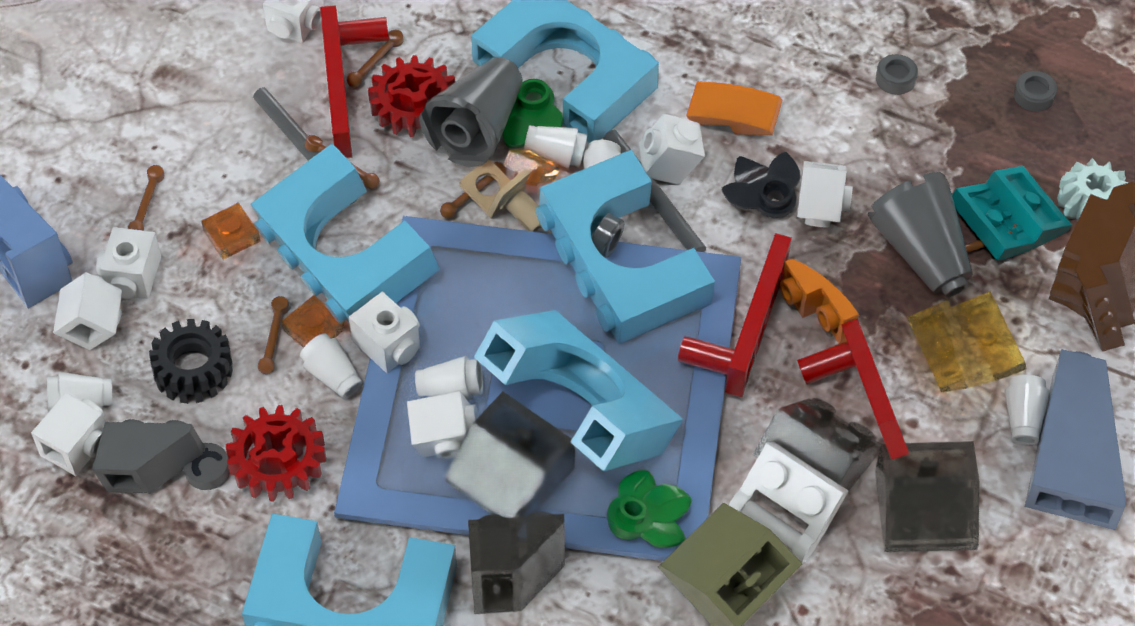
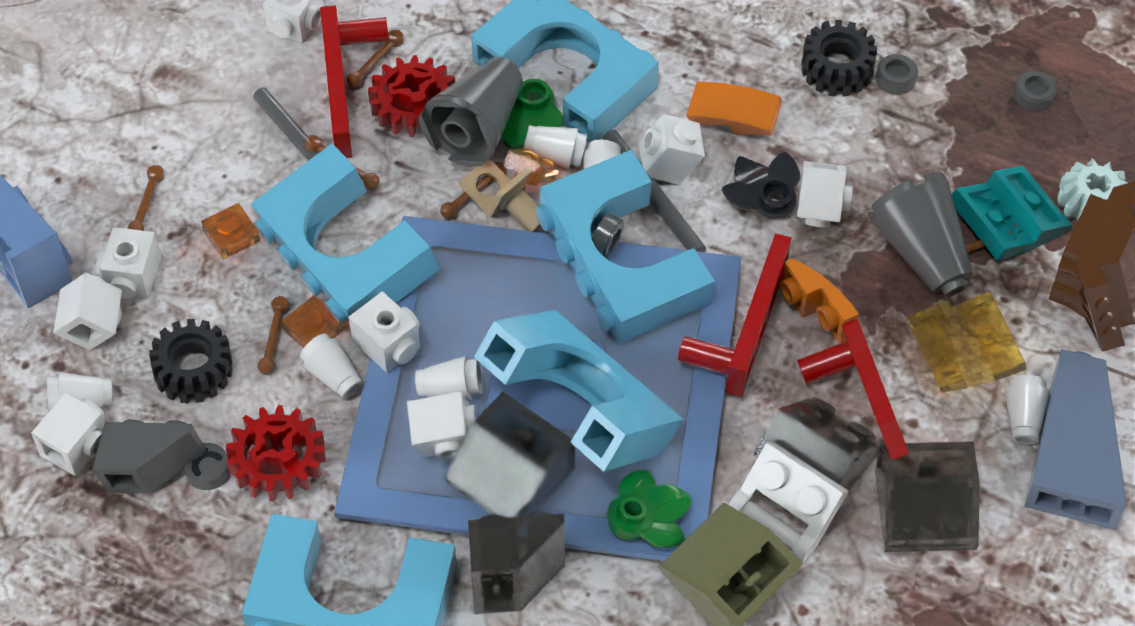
(838, 75): none -> black tyre

